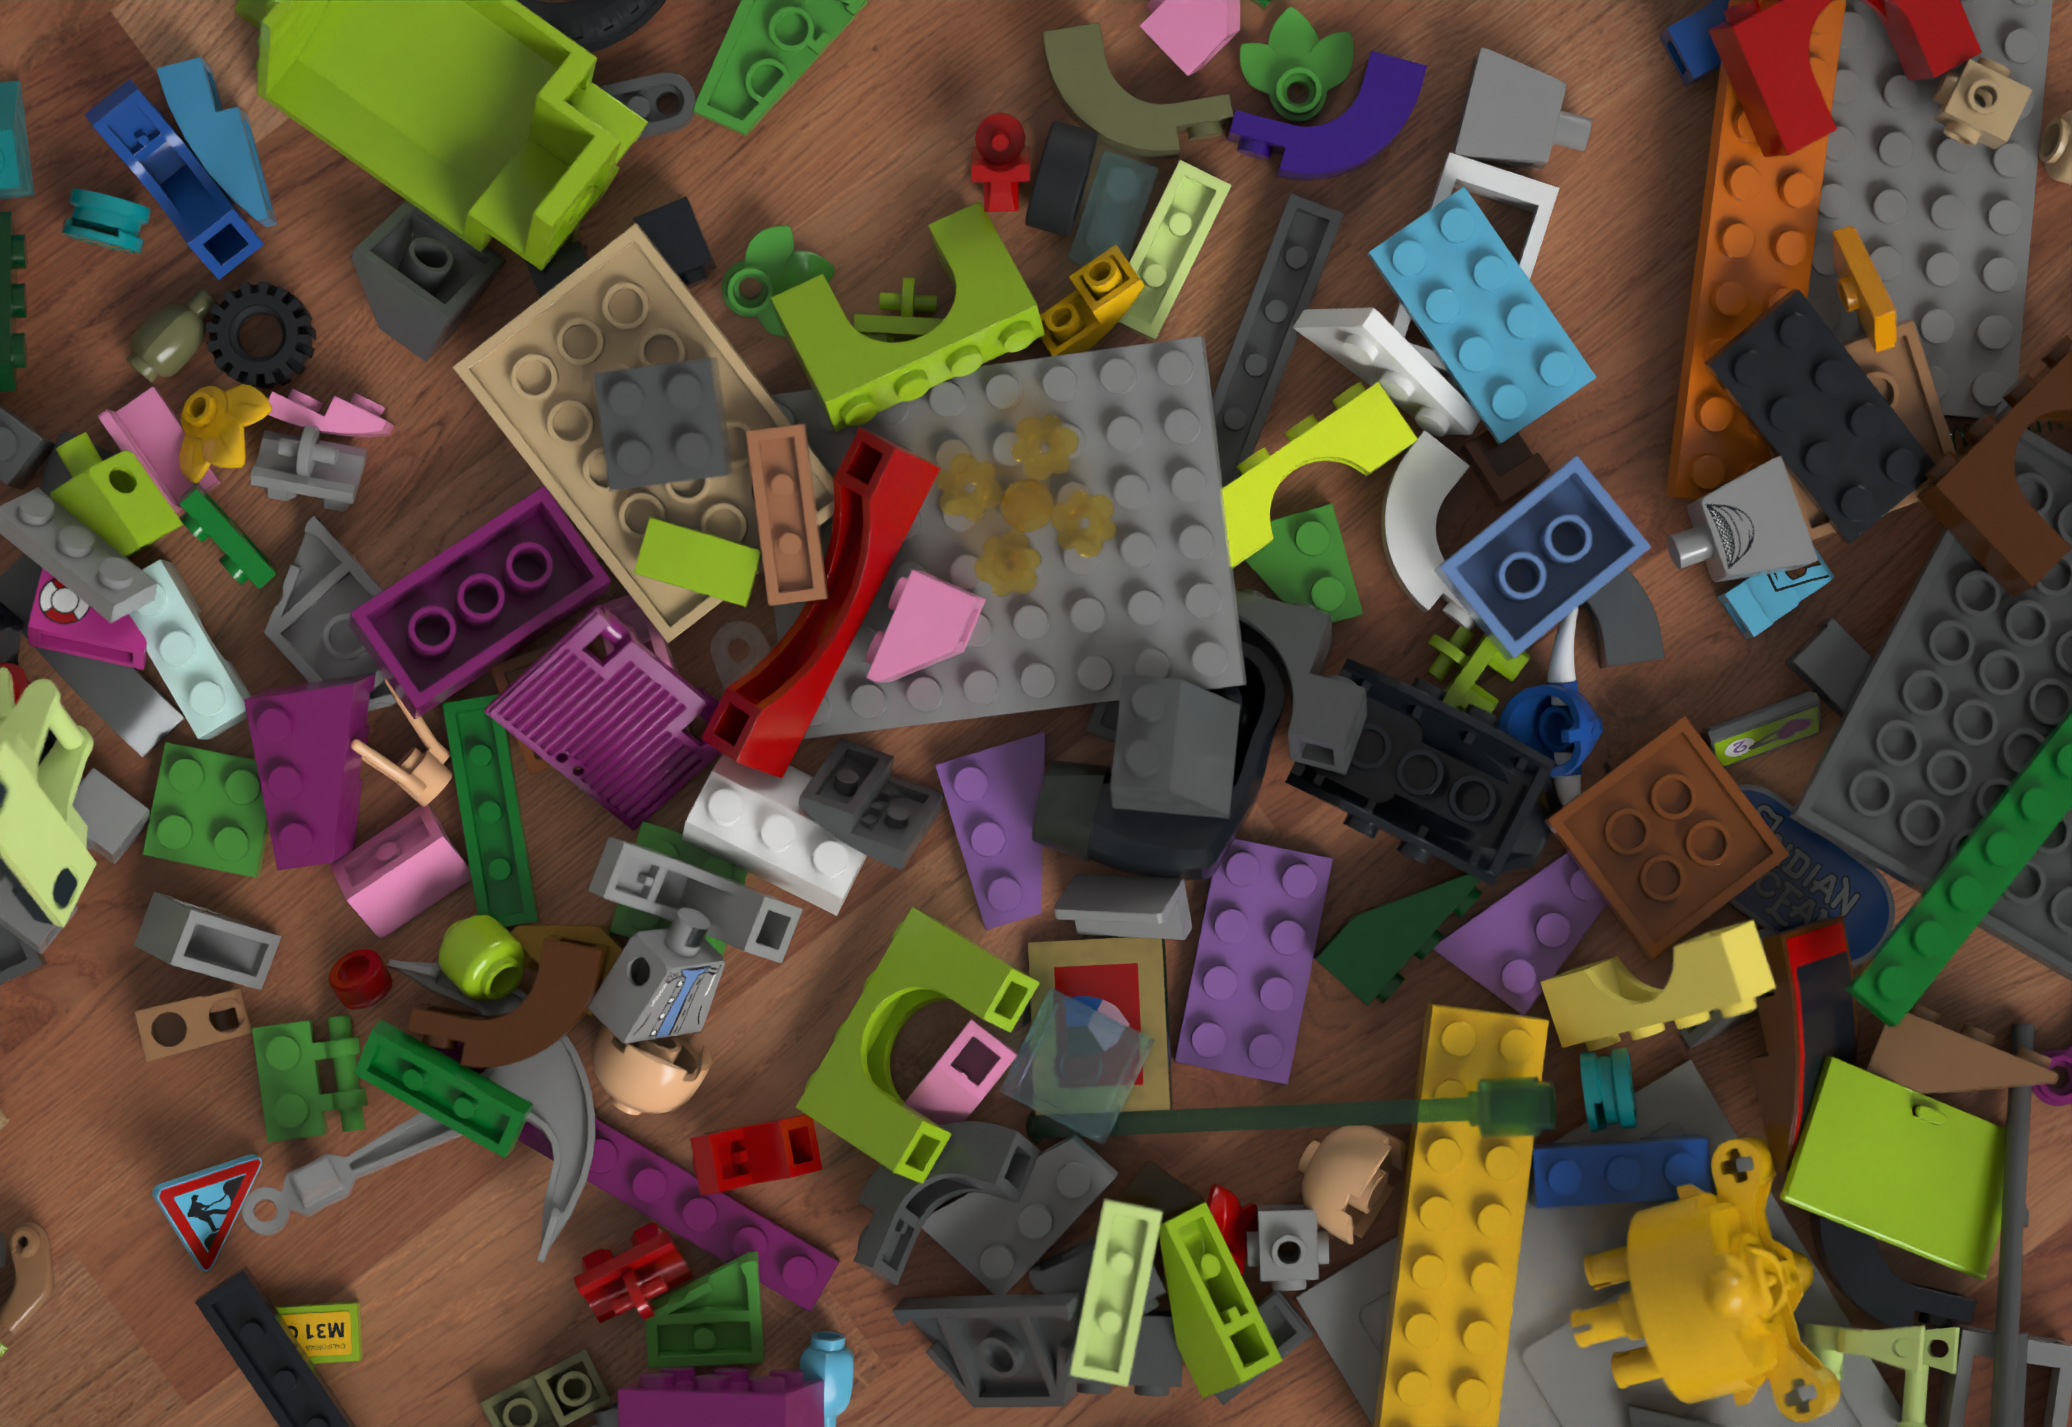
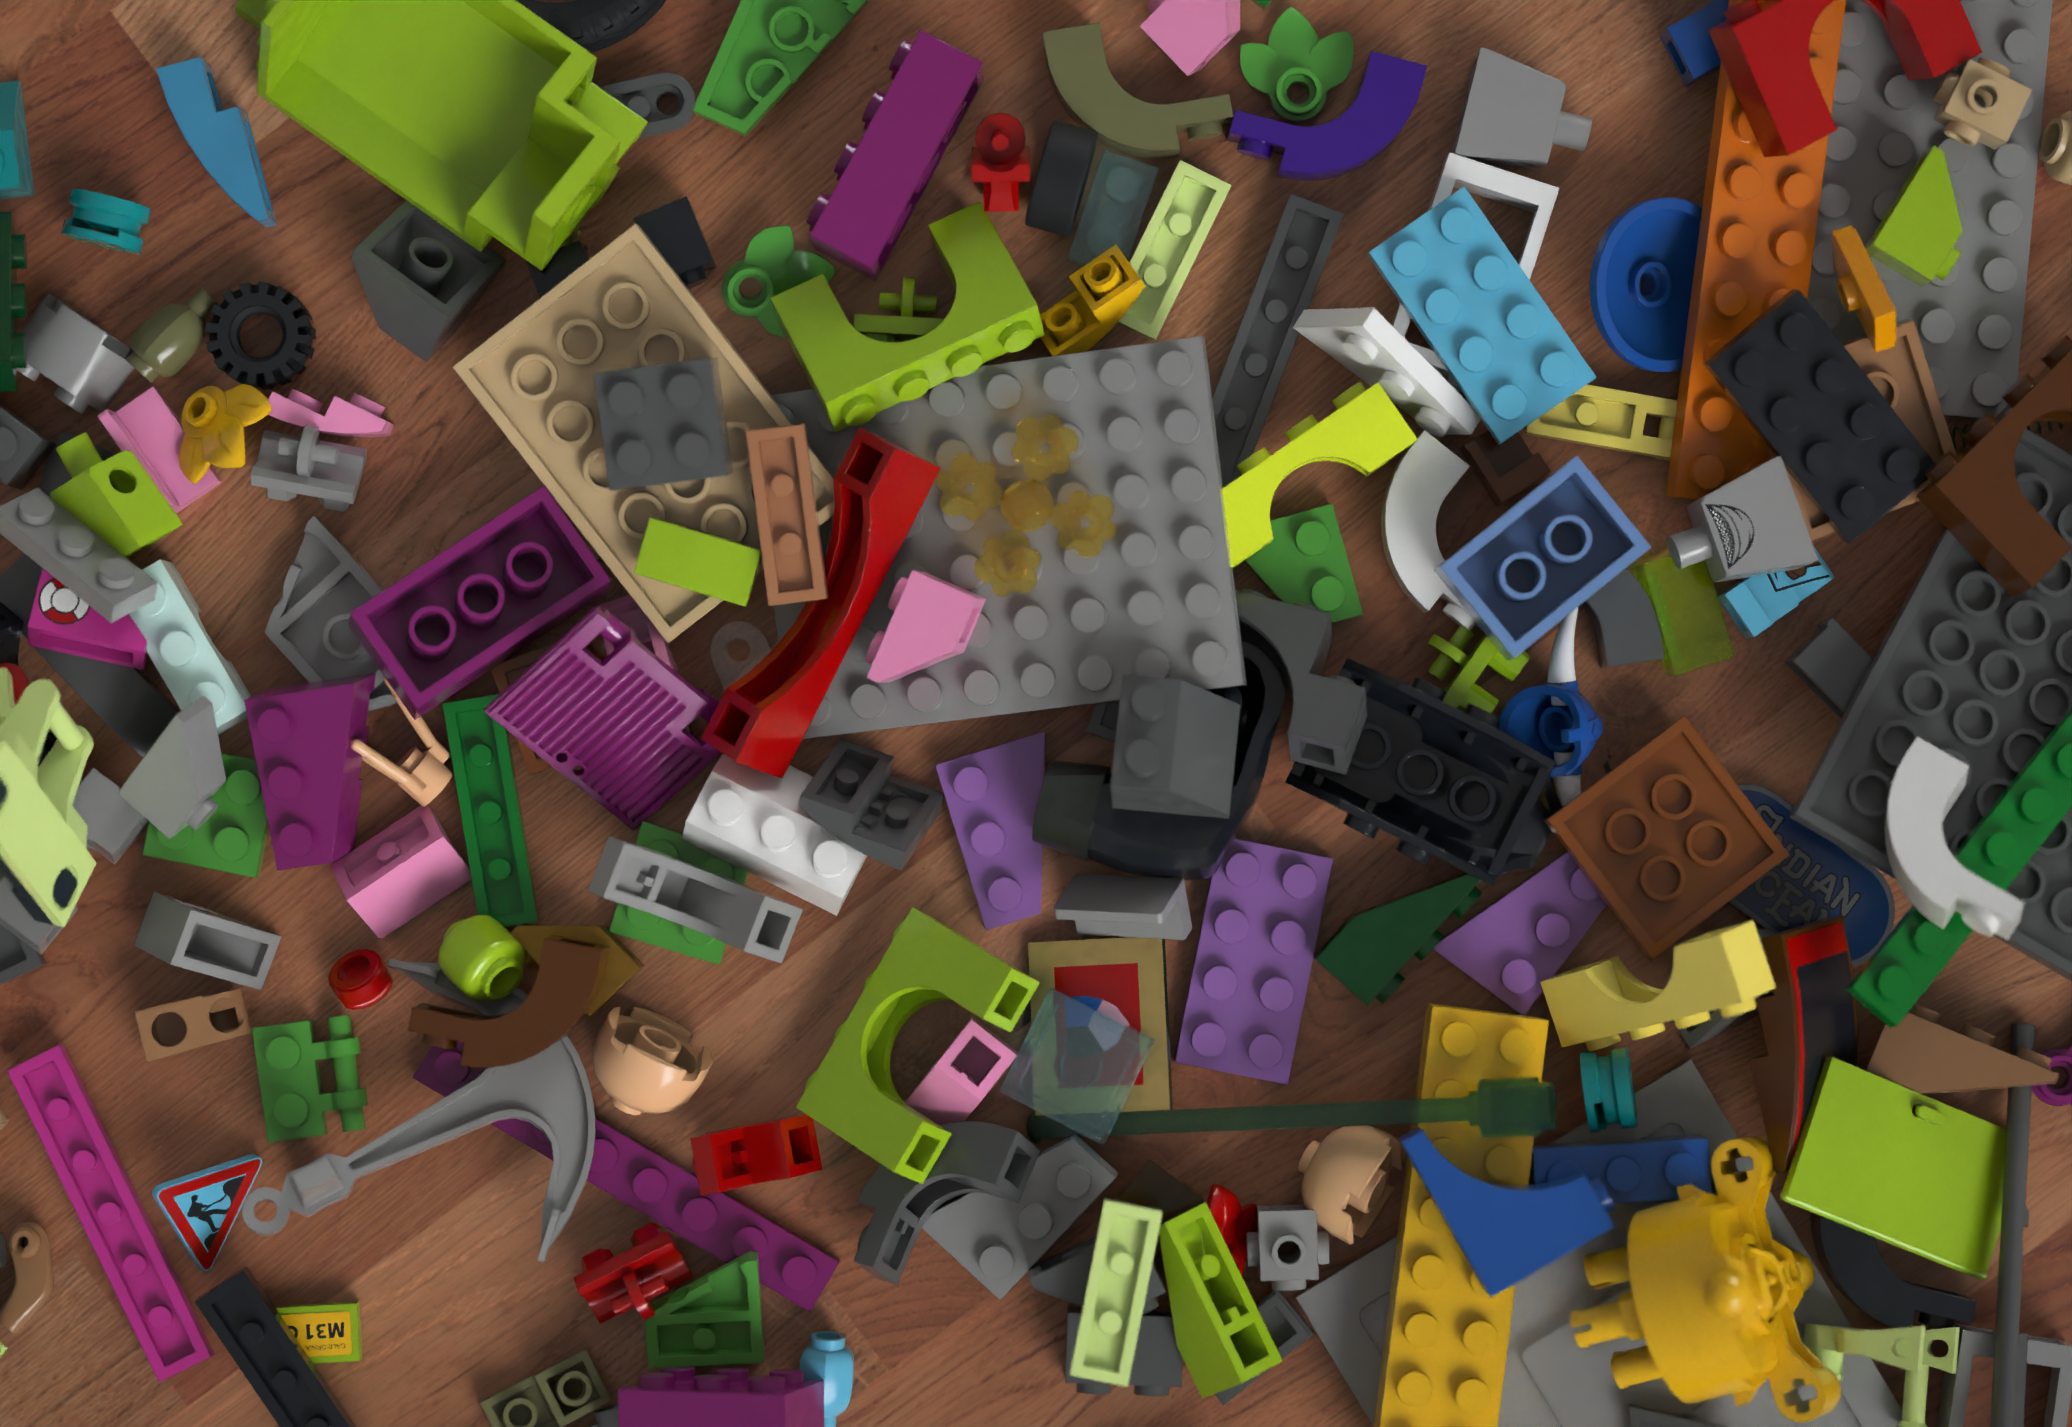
(74, 355): none -> light grey cylinder
(111, 1212): none -> dark pink plate
(175, 178): blue arch -> none
(180, 772): none -> light grey slope
(242, 556): green plate -> none
(443, 1088): green plate -> none
(661, 982): light grey torso -> none
(896, 155): none -> magenta brick
(1001, 1345): dark grey wing -> none
(1510, 1227): none -> blue arch
(1609, 421): none -> light yellow plate
(1654, 244): none -> blue dish
(1687, 614): none -> clear neon green panel
(1764, 729): slope -> none
(1920, 224): none -> lime slope
(1920, 860): none -> white arch

